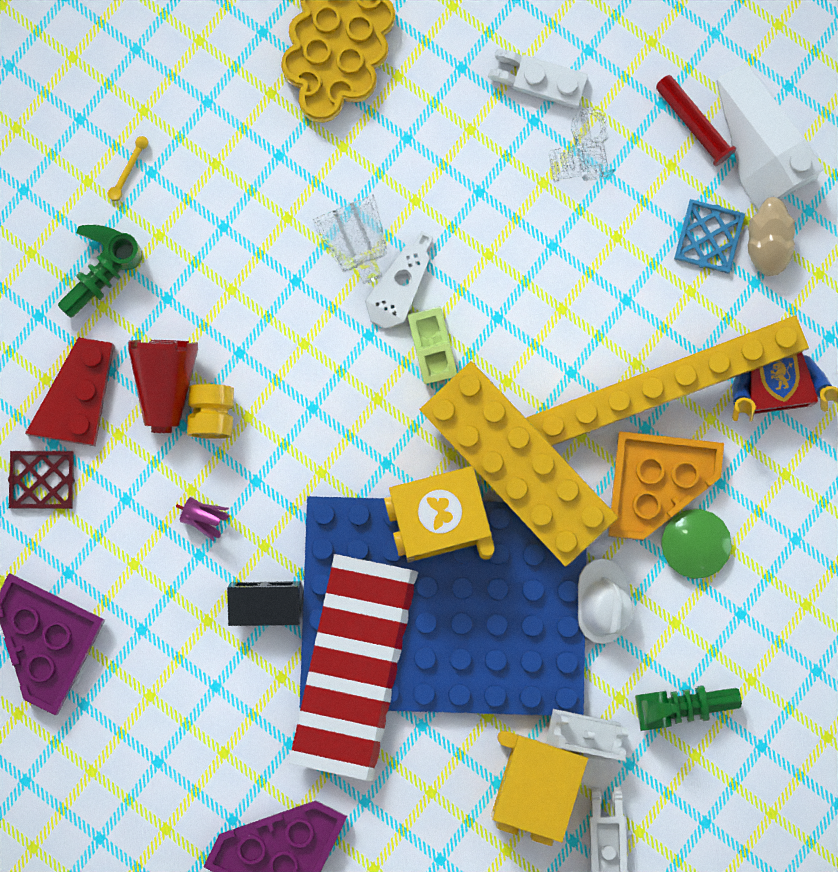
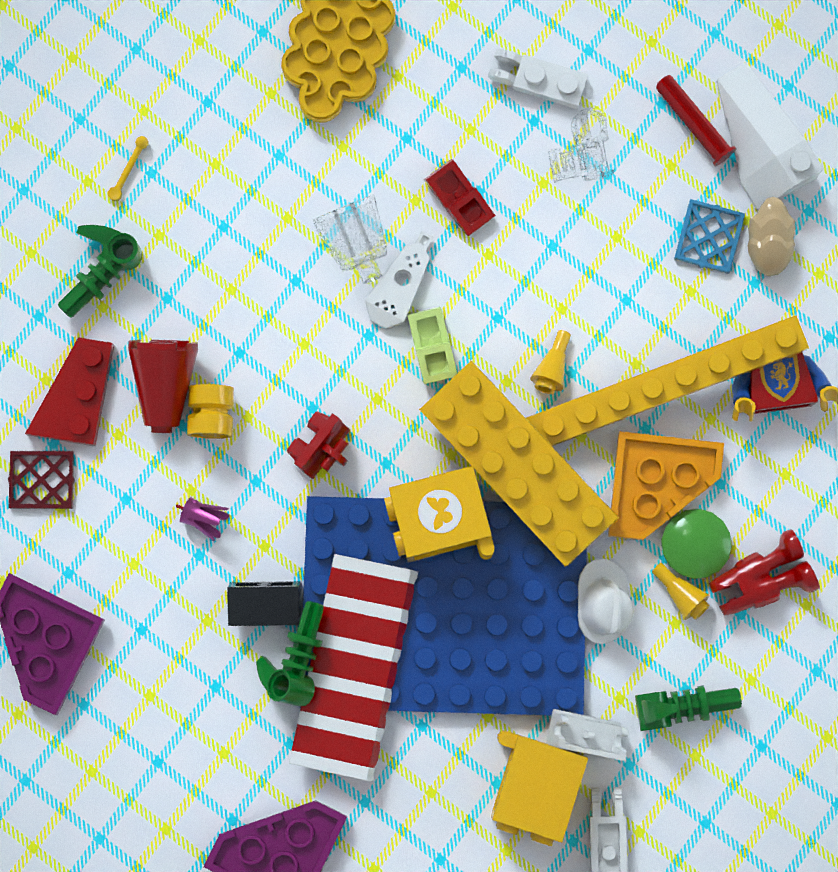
(290, 683): none -> green piece
(323, 448): none -> red hips
(459, 197): none -> red slope
(550, 372): none -> yellow cone
(688, 598): none -> yellow cone
(754, 576): none -> red piece

